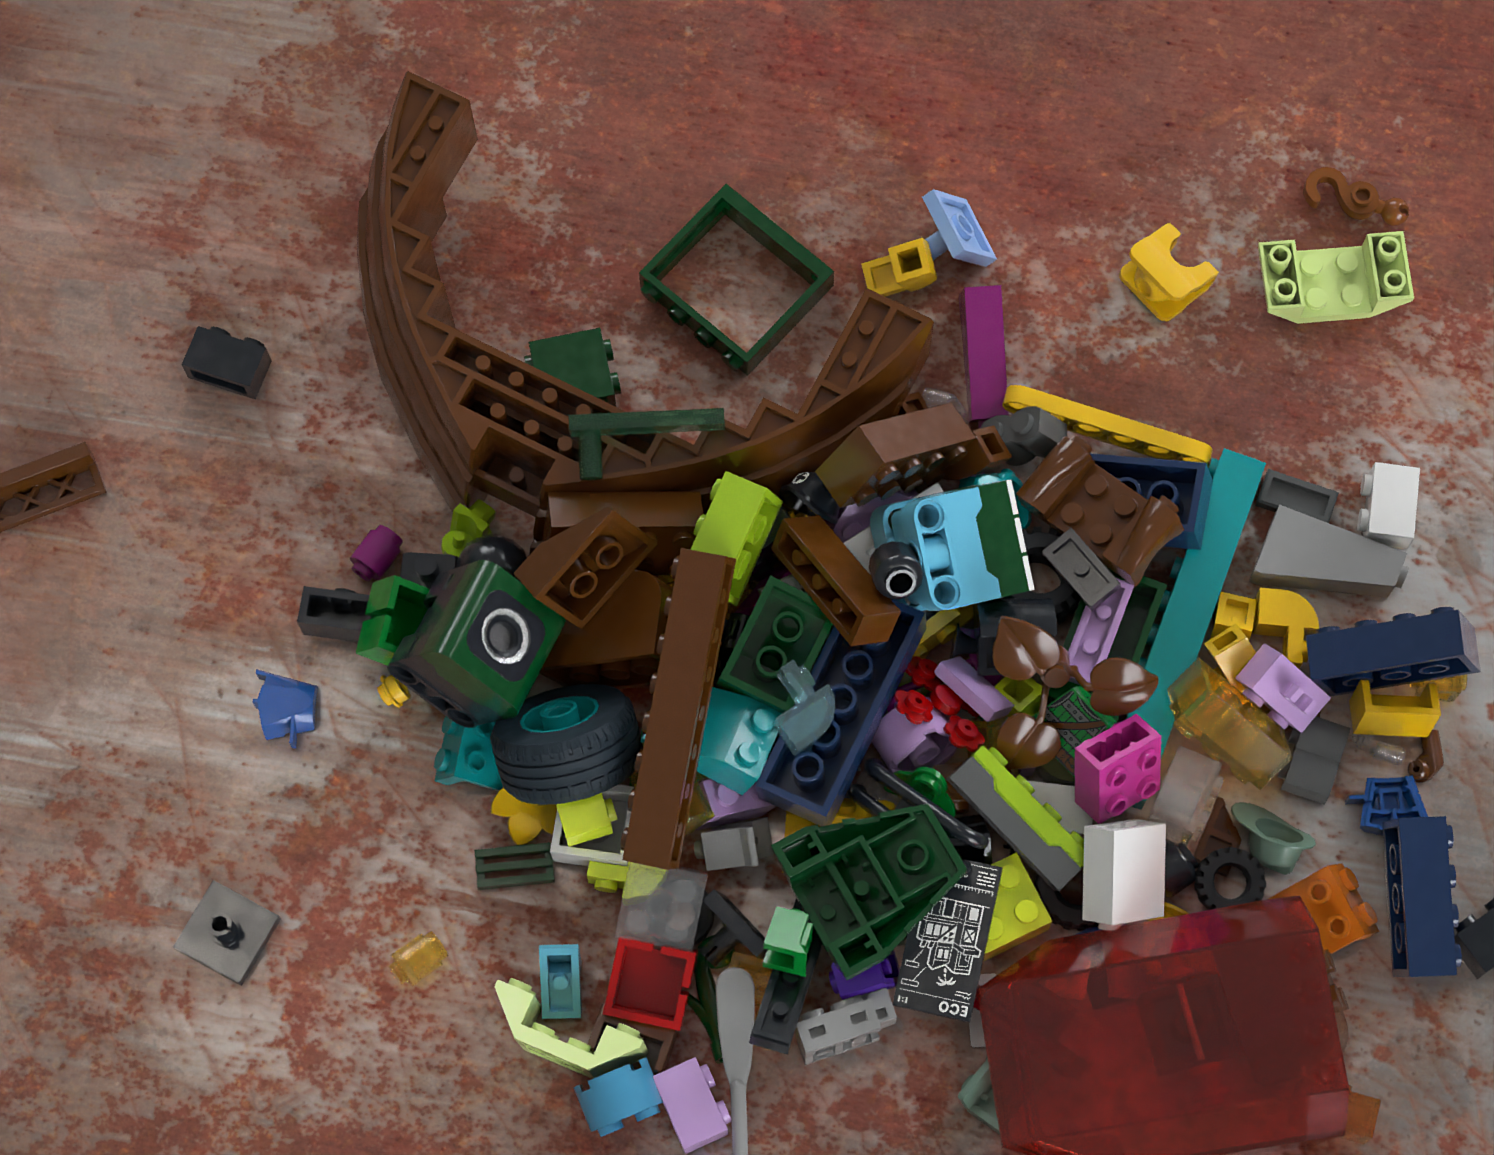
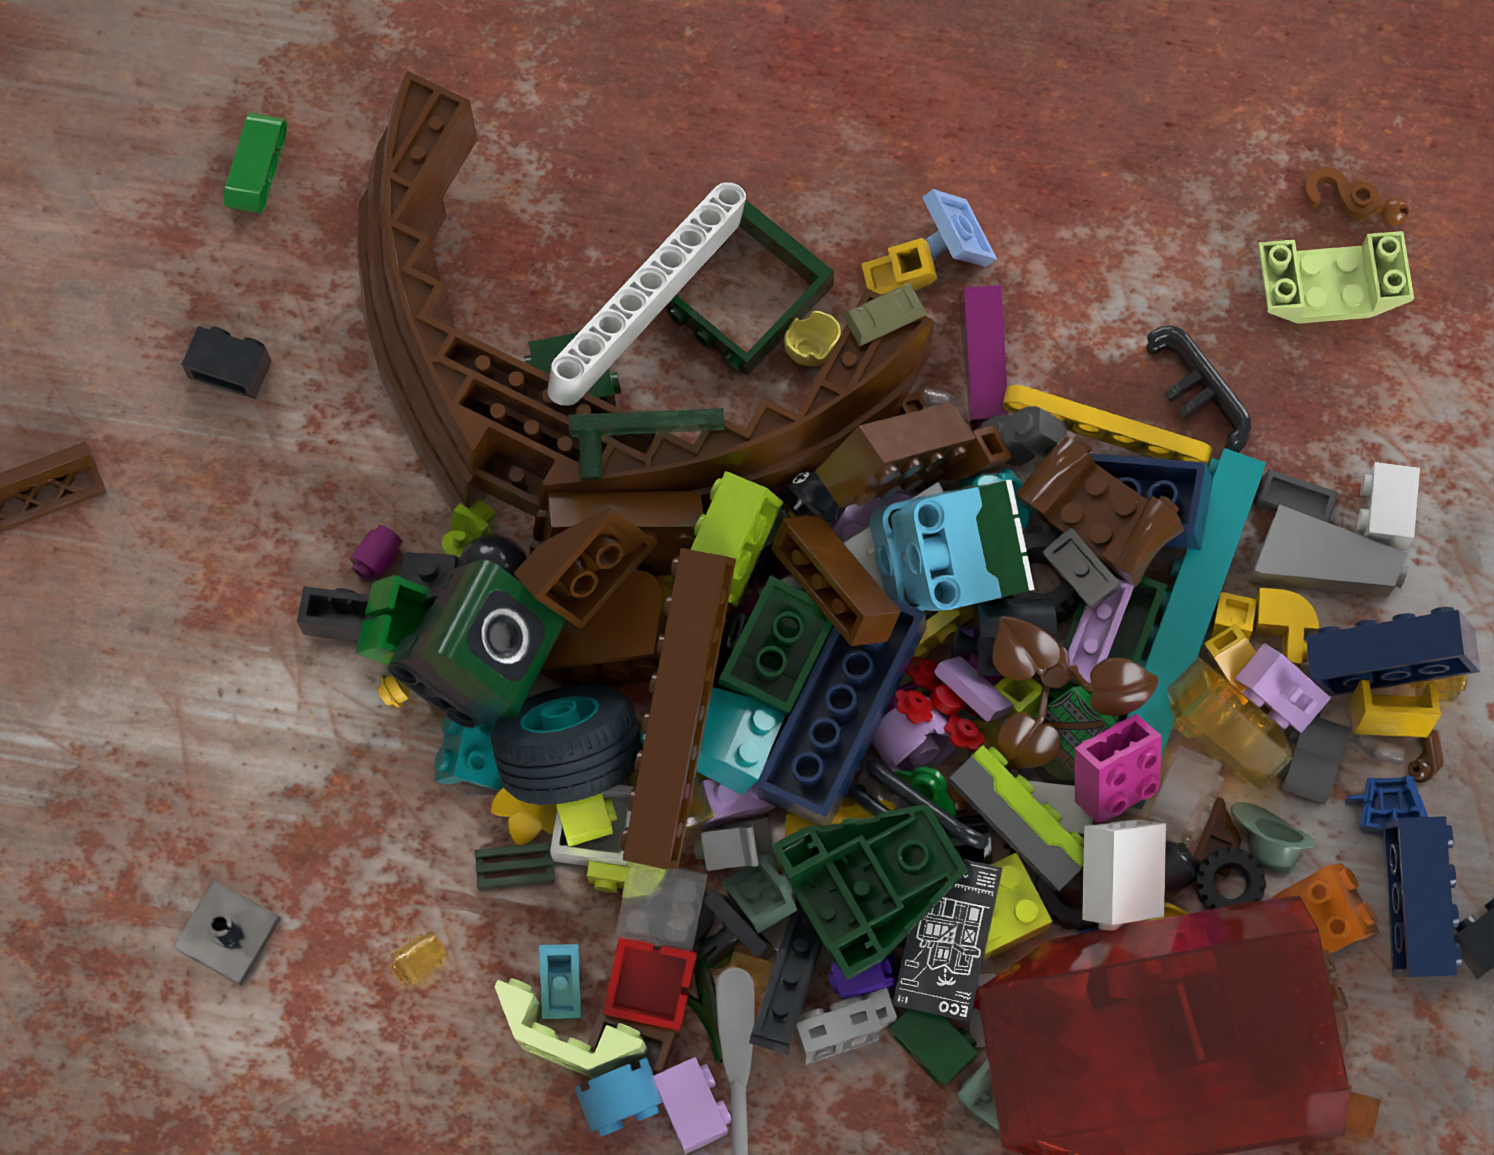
(255, 163): none -> green beam
(285, 706): blue piece -> none
(645, 294): none -> white beam
(761, 893): none -> sand green bracket
(788, 941): window -> none
(812, 339): none -> light yellow hair
(813, 713): clear light blue brick -> none
(884, 314): none -> olive tile
(895, 570): black head -> none
(934, 1045): none -> dark green brick
(1161, 281): yellow piece -> none
(1205, 375): none -> black piece

